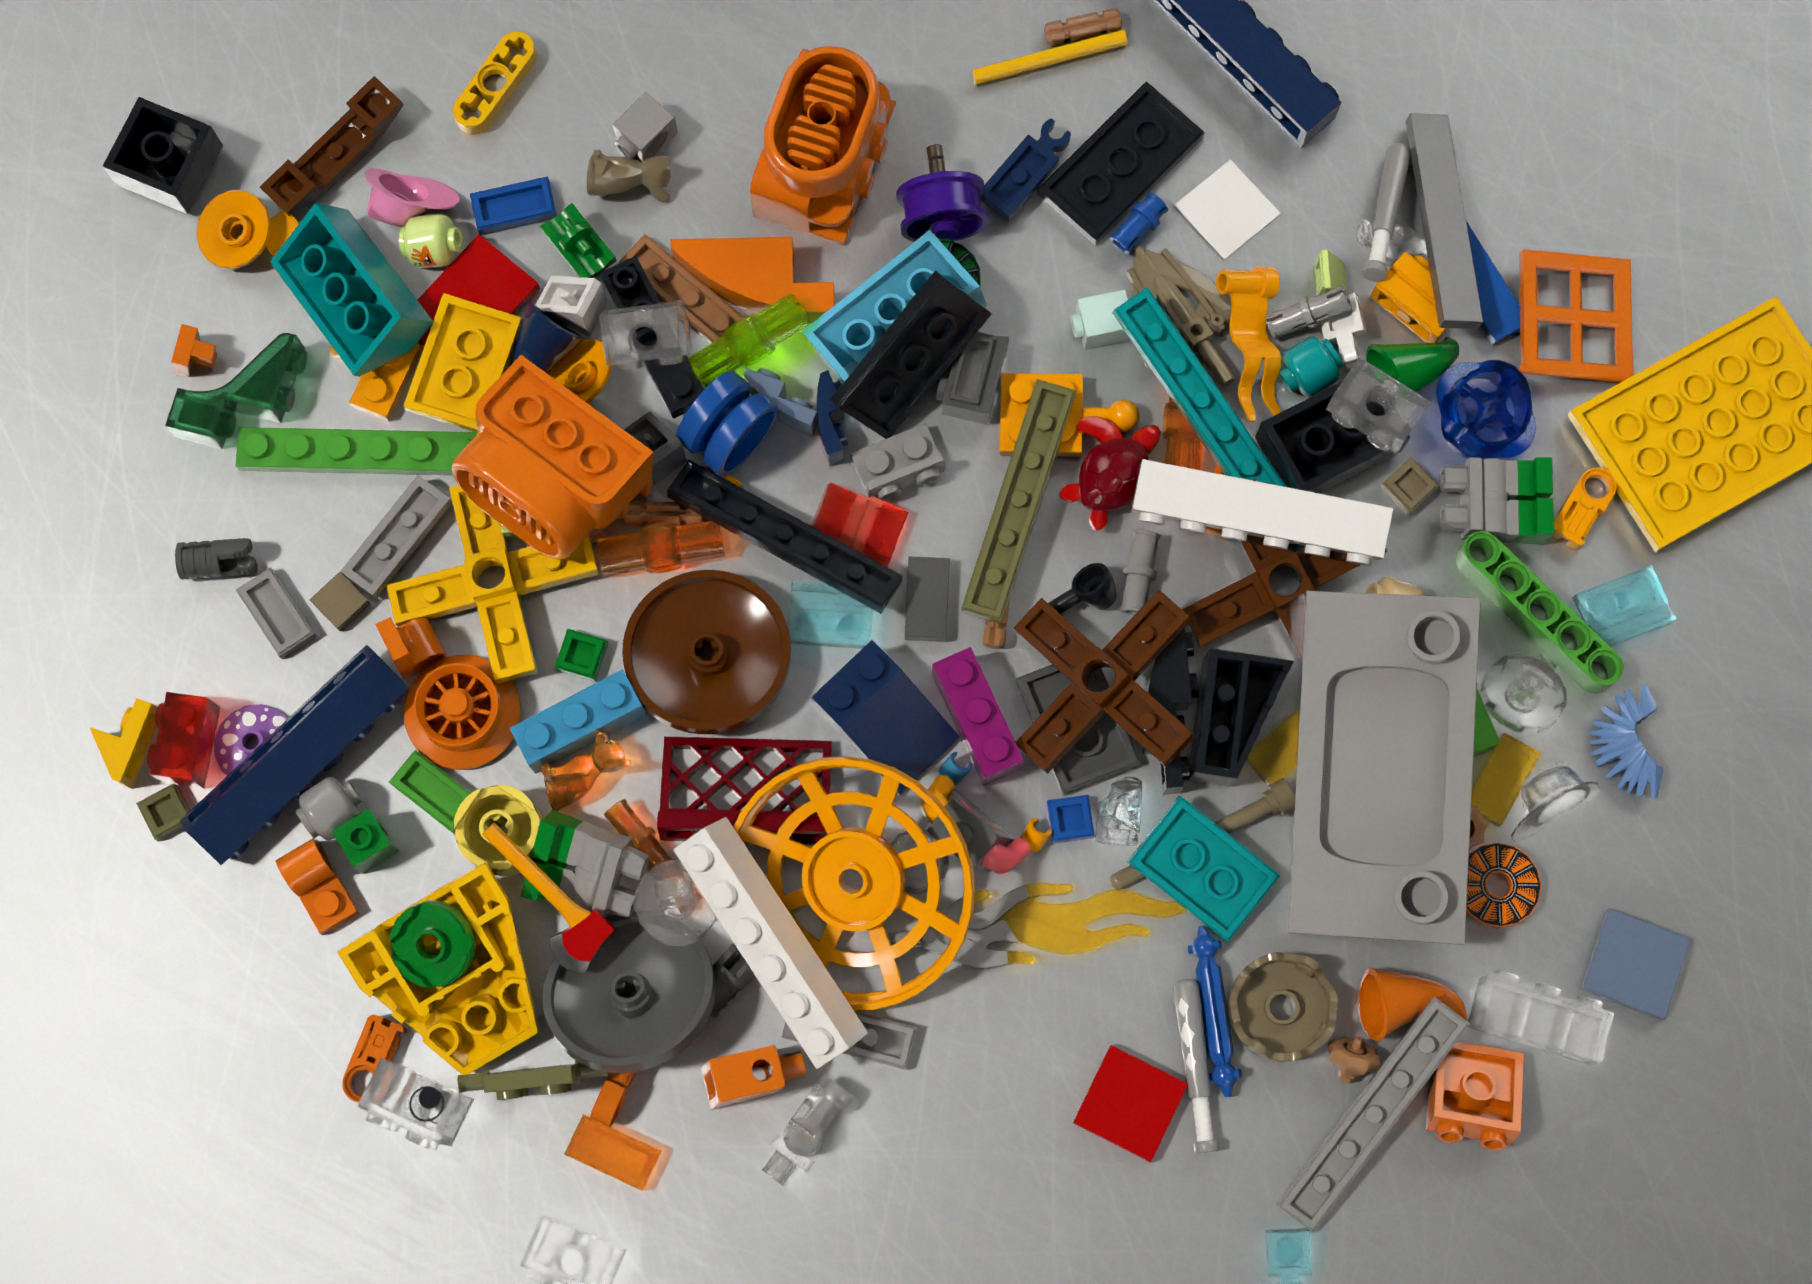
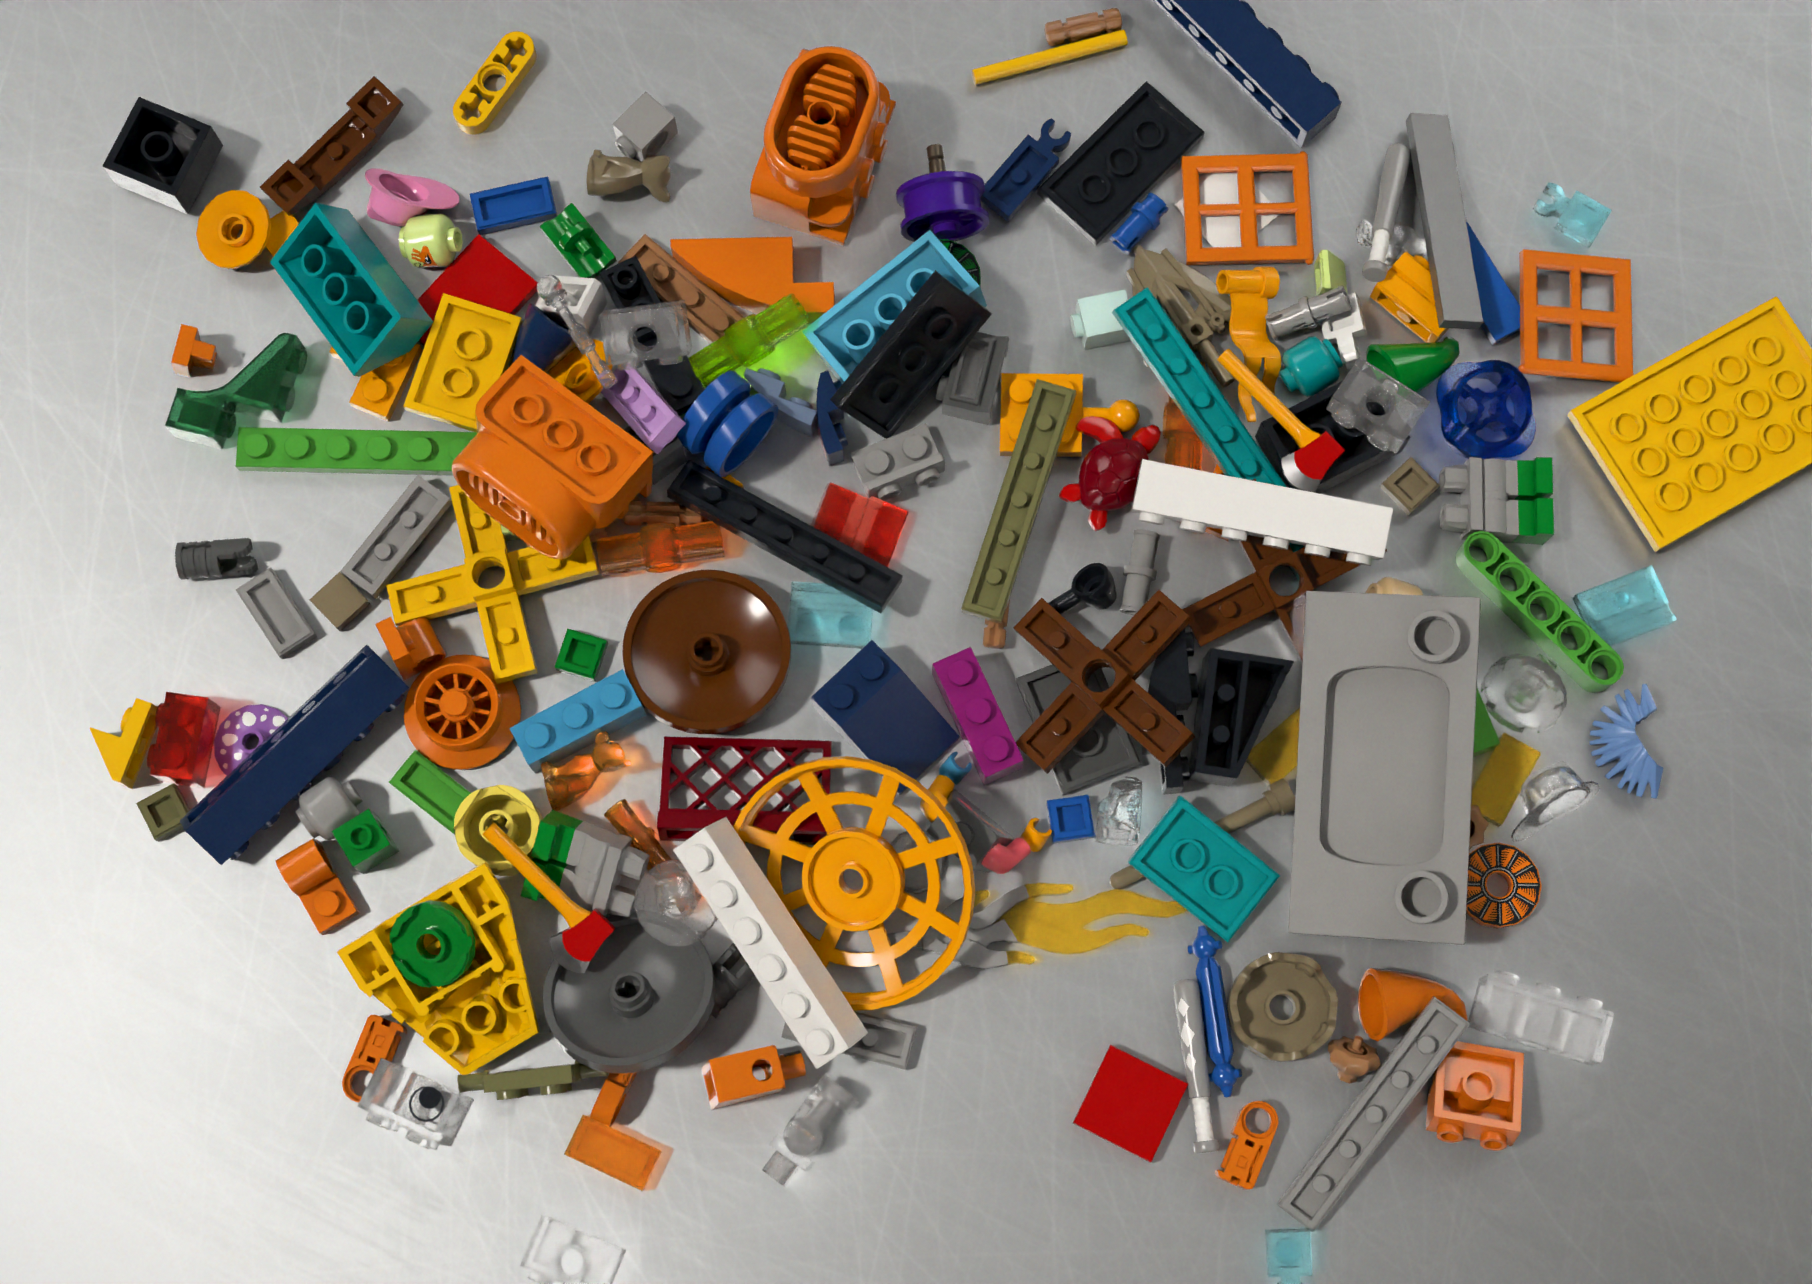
(553, 294): none -> clear piece
(643, 409): none -> lavender plate
(927, 599): dark grey tile -> none
(1247, 209): none -> orange window
(1248, 1150): none -> orange piece
(1317, 451): none -> piece
(1578, 217): none -> clear light blue plate
(1582, 510): light orange piece -> none
(1635, 964): sand blue tile -> none

